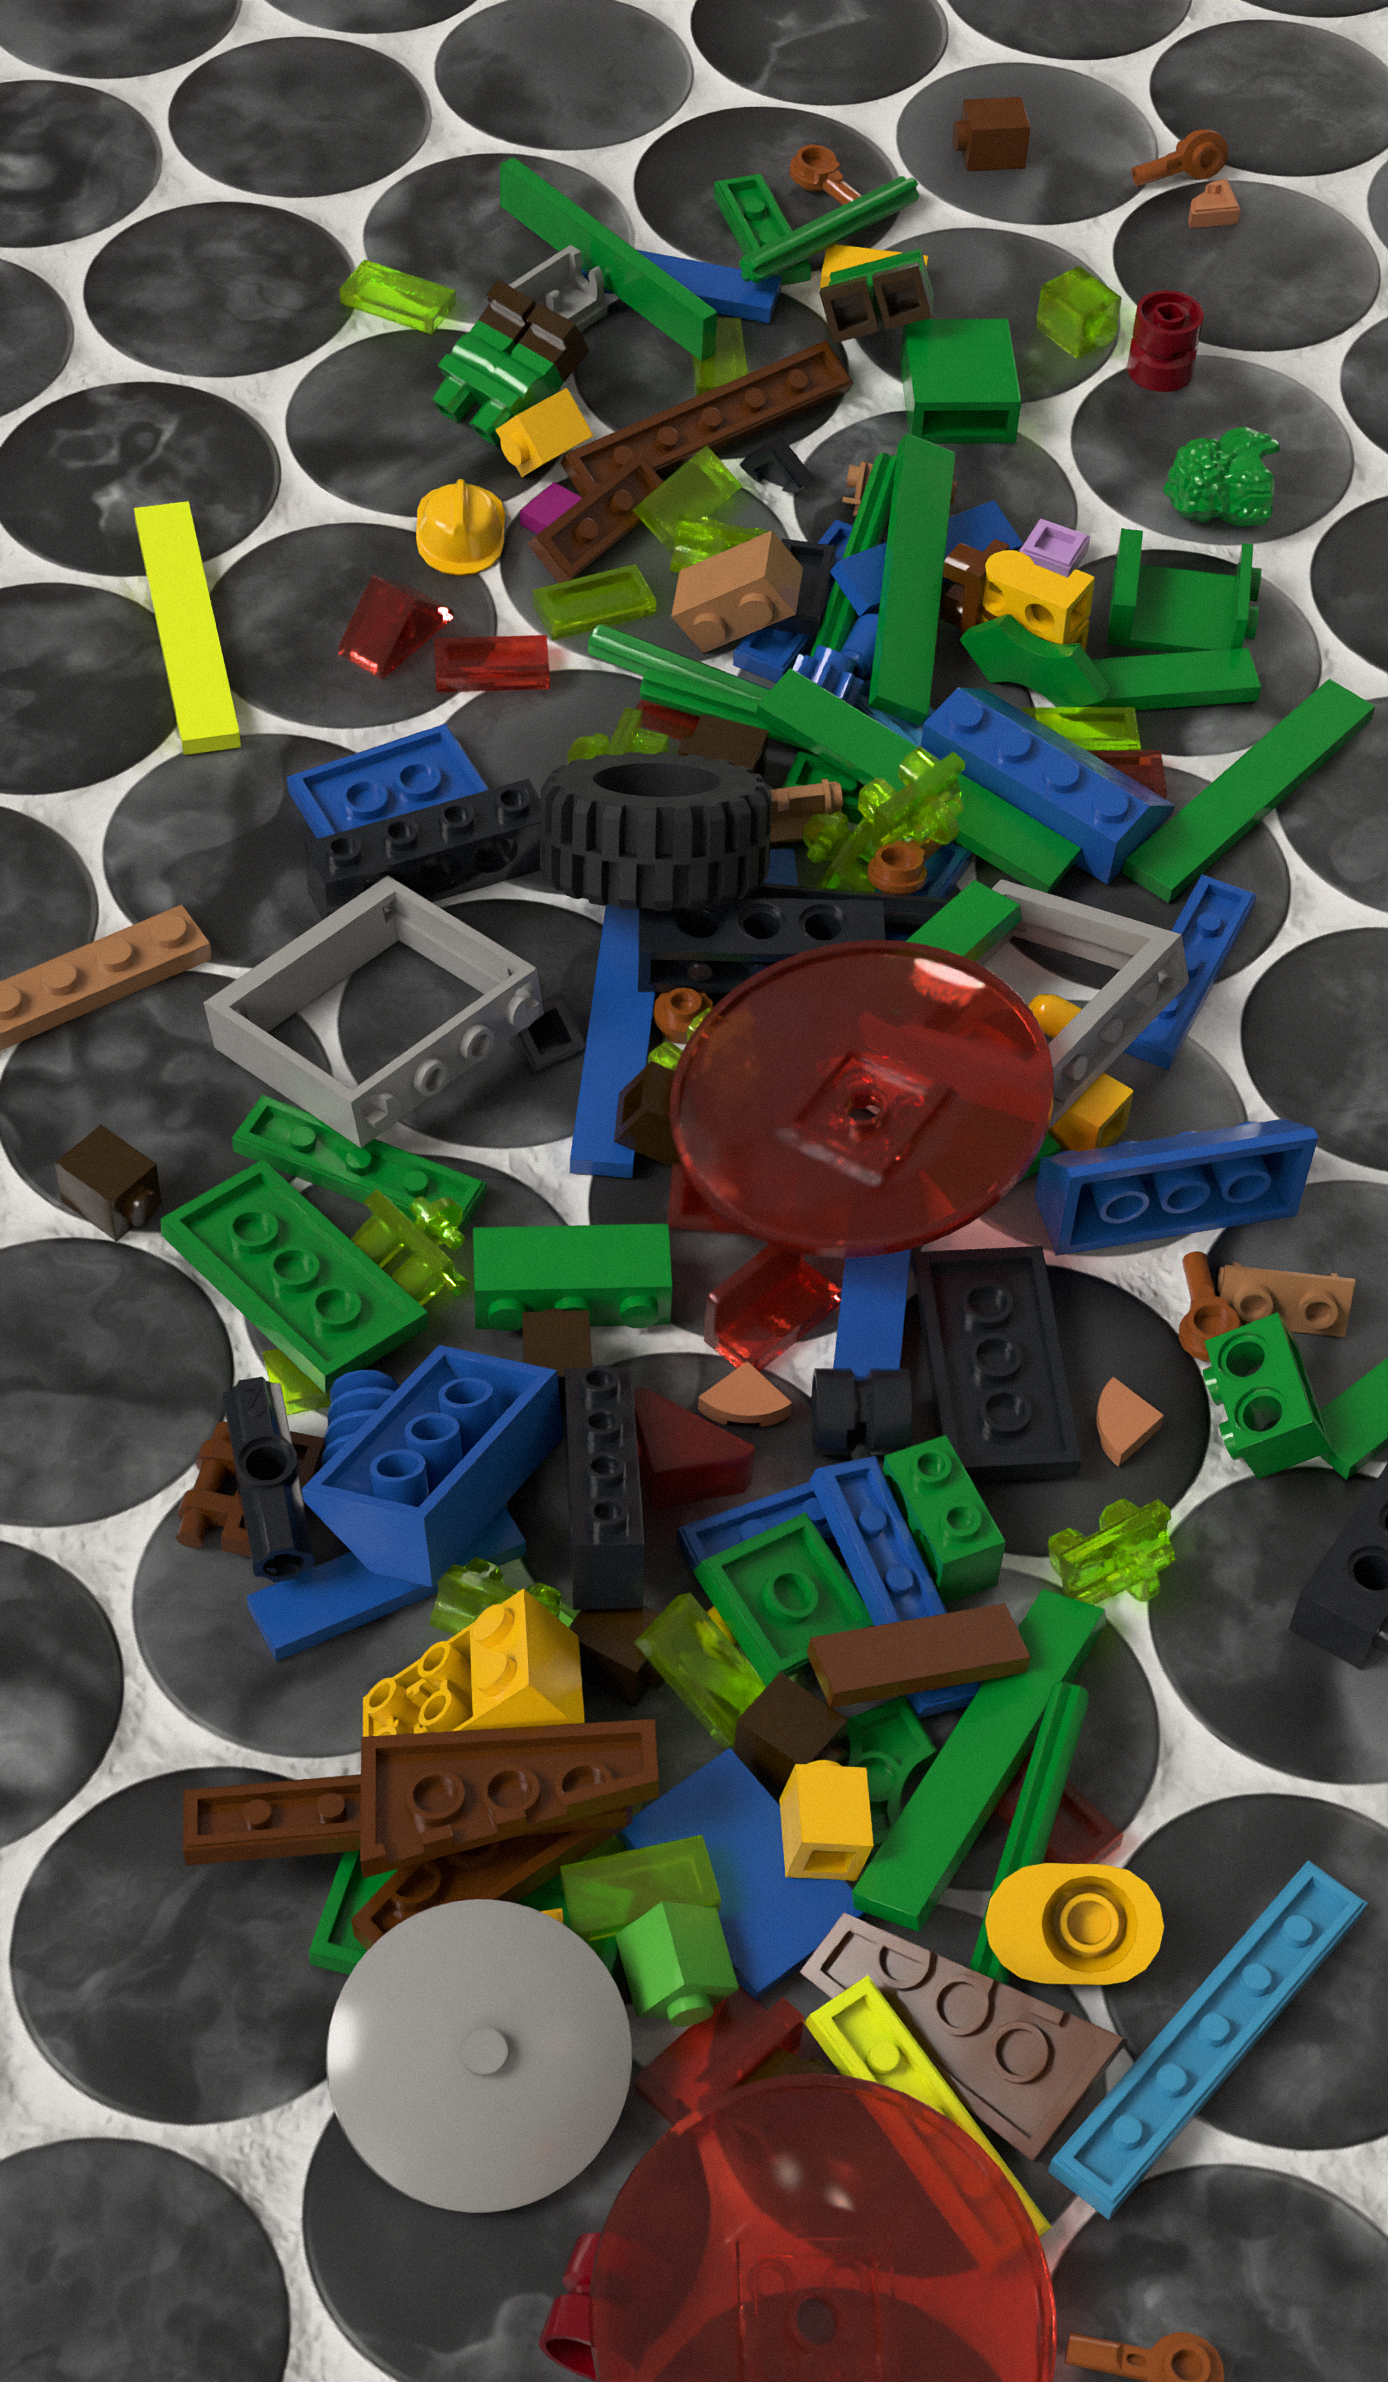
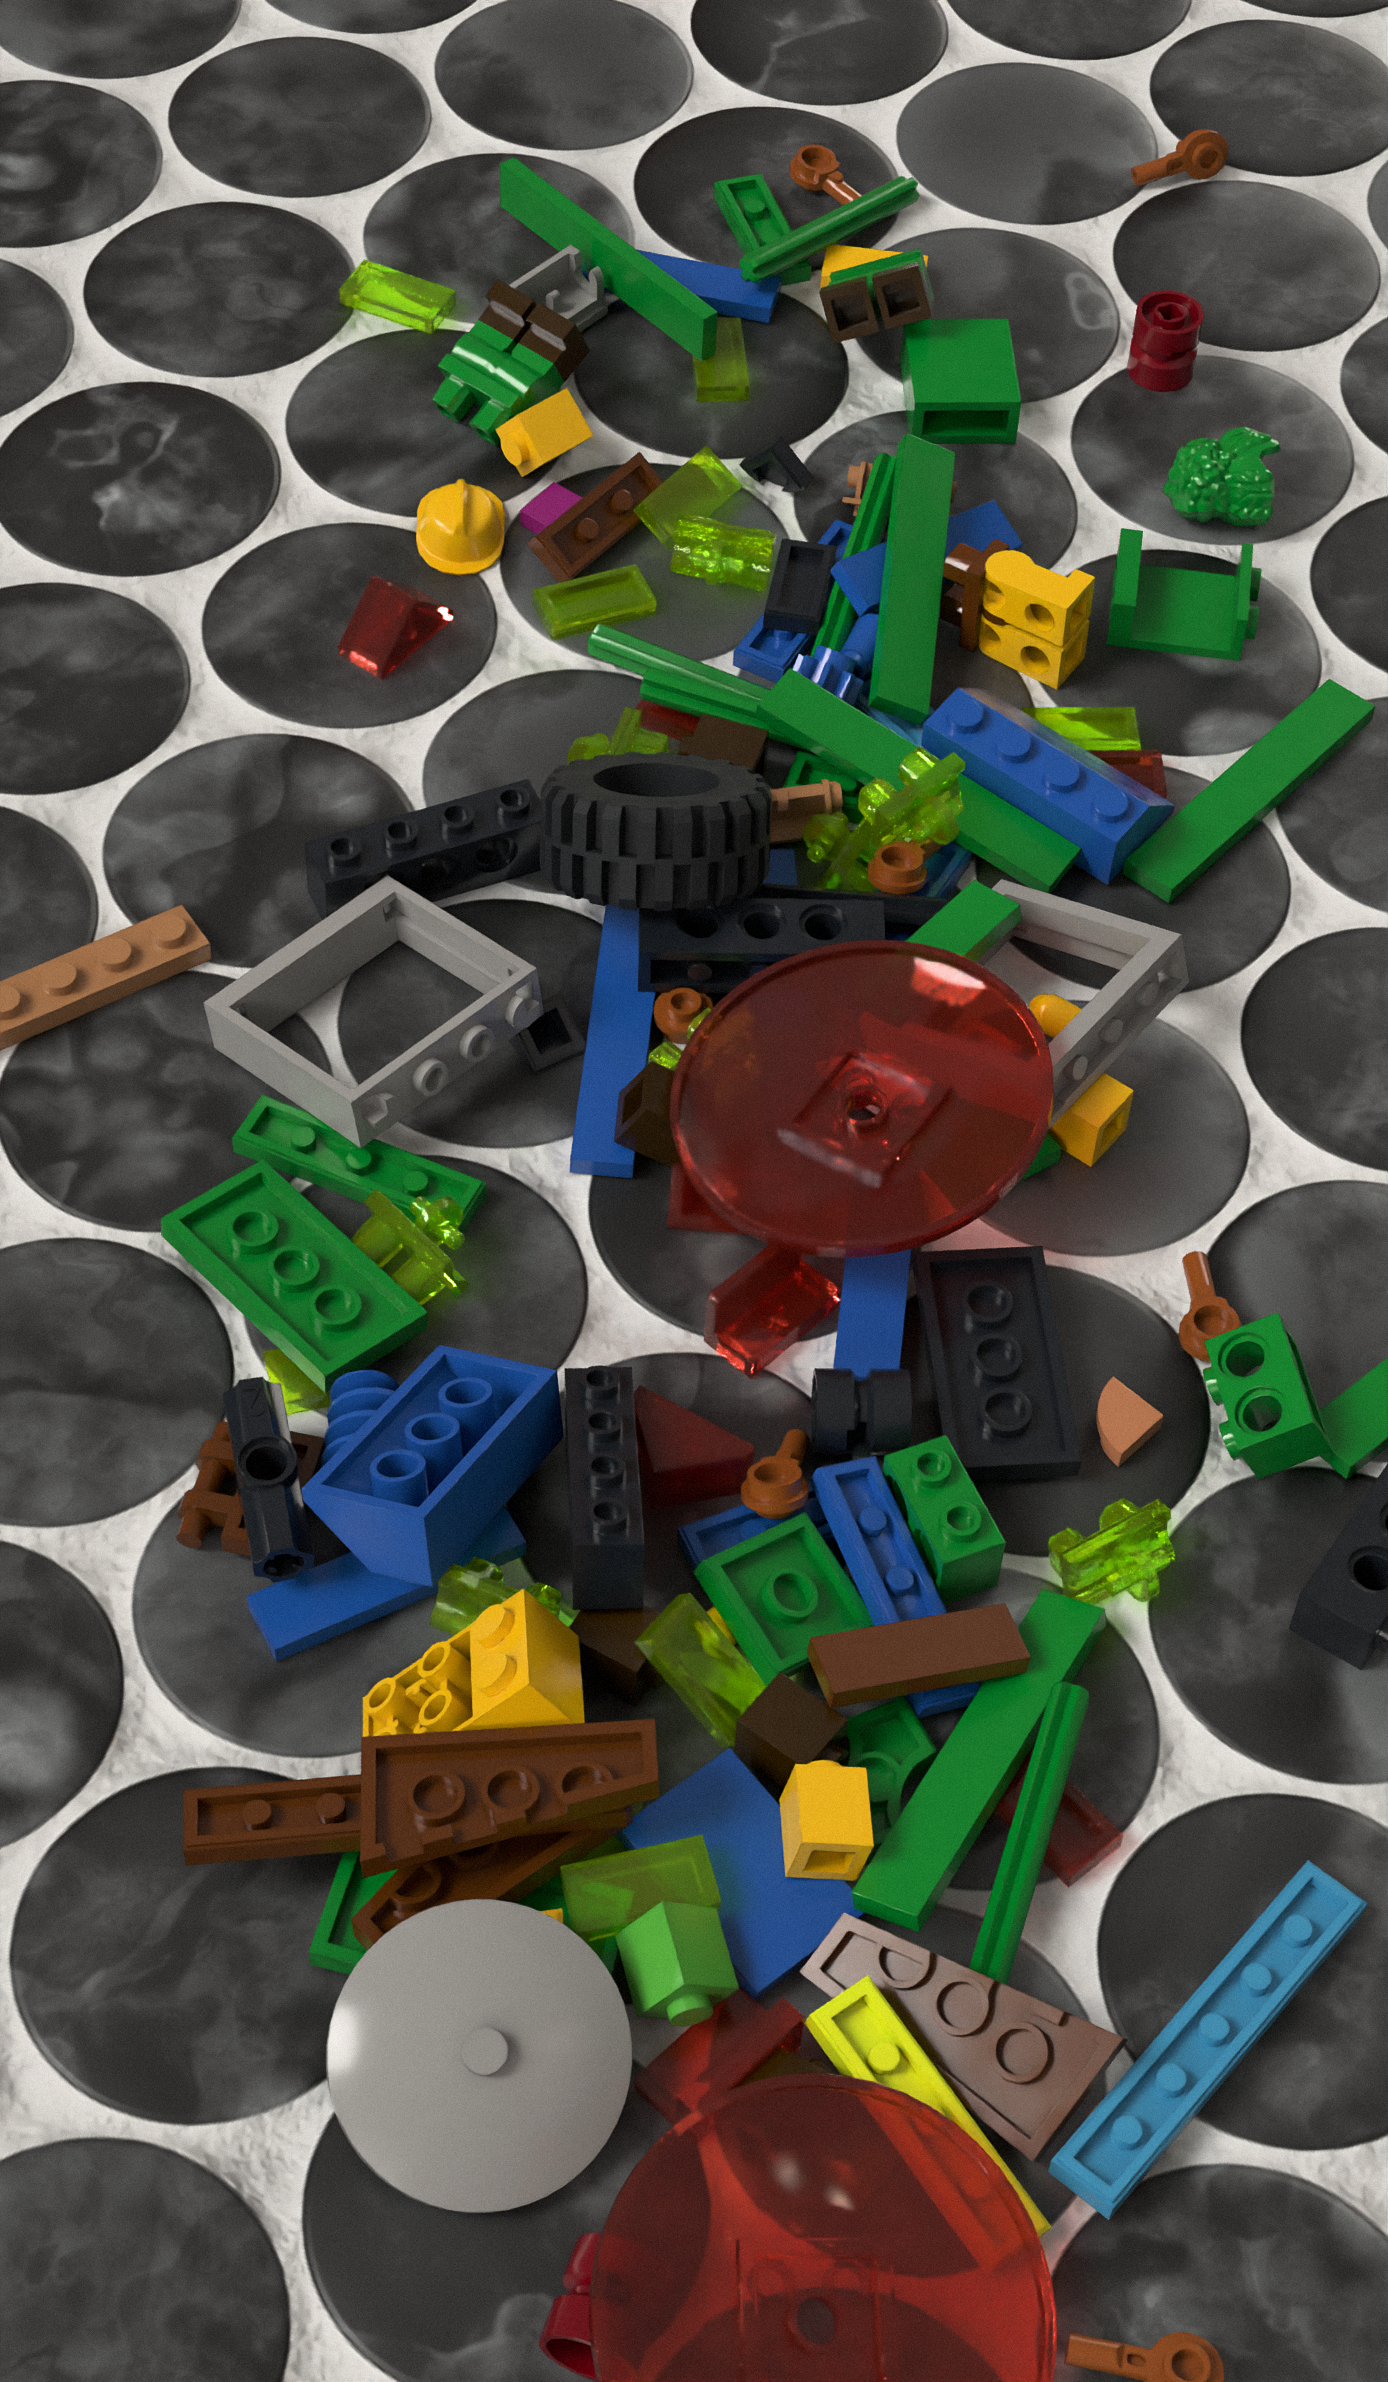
(109, 1183): dark brown brick -> none
(187, 629): neon yellow tile -> none
(385, 782): blue tile -> none
(491, 663): clear red tile -> none
(557, 1341): dark brown brick -> none
(606, 1269): green brick -> none
(715, 417): reddish brown tile -> none
(737, 592): medium nougat brick -> none
(745, 1398): nougat tile -> none
(776, 1482): none -> dark orange plate
(992, 134): reddish brown brick -> none
(1054, 670): green tile -> none
(1056, 547): lavender tile -> none
(1074, 1924): yellow piece -> none
(1078, 312): clear neon green brick -> none
(1174, 1185): blue slope -> none
(1179, 679): green tile -> none
(1209, 932): blue tile -> none
(1214, 206): nougat tile -> none
(1303, 1300): medium nougat hinge -> none

